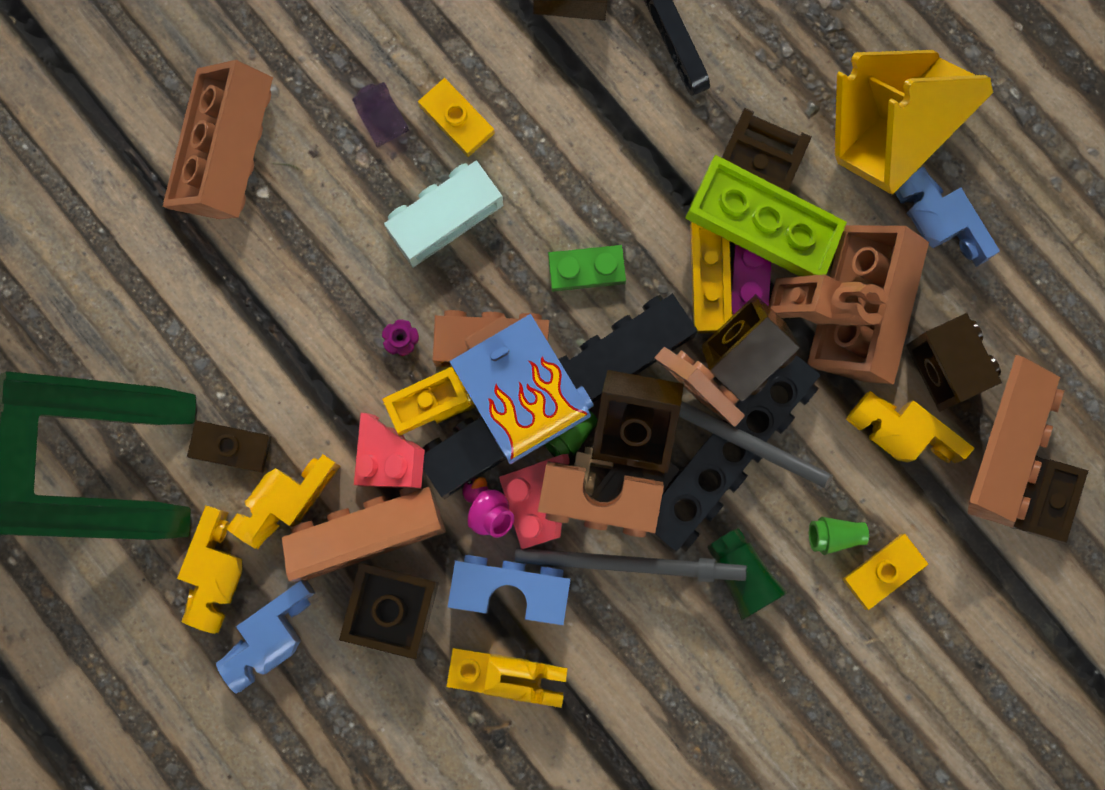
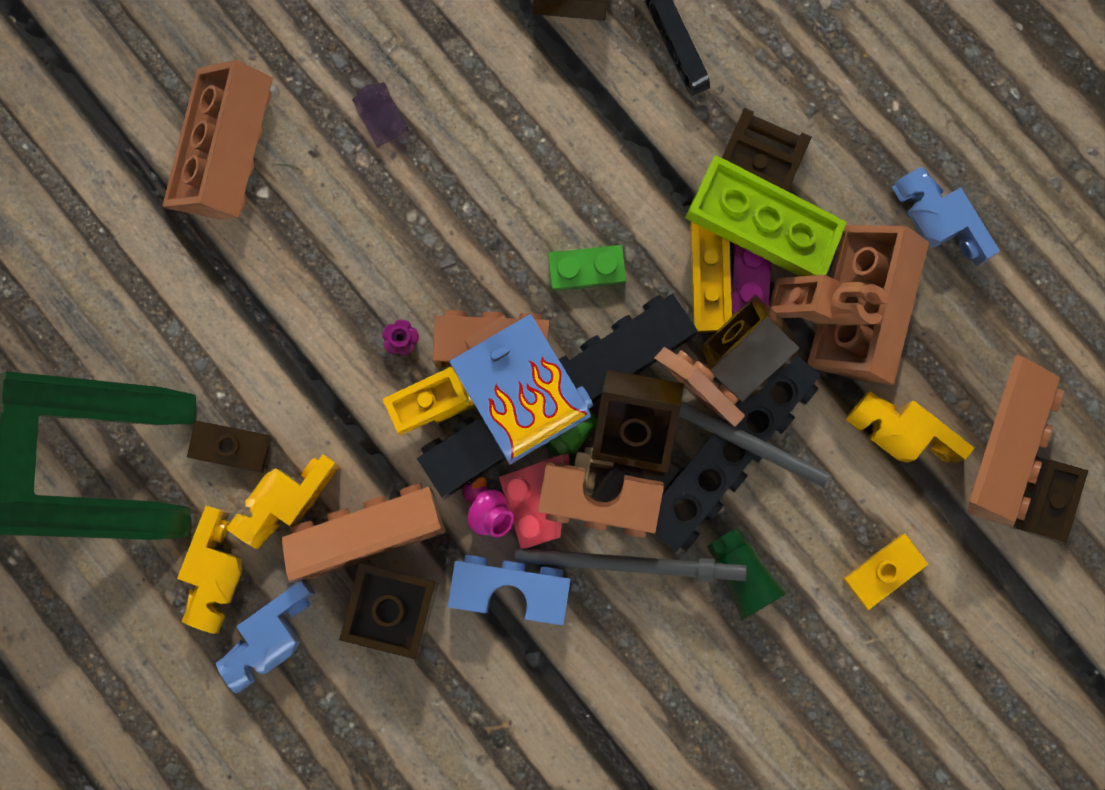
(386, 457): coral wing -> none
(443, 212): light aqua brick -> none
(456, 117): yellow plate -> none
(504, 677): yellow plate -> none
(833, 535): bright green cone -> none
(900, 112): yellow ladder -> none
(954, 362): dark brown brick -> none

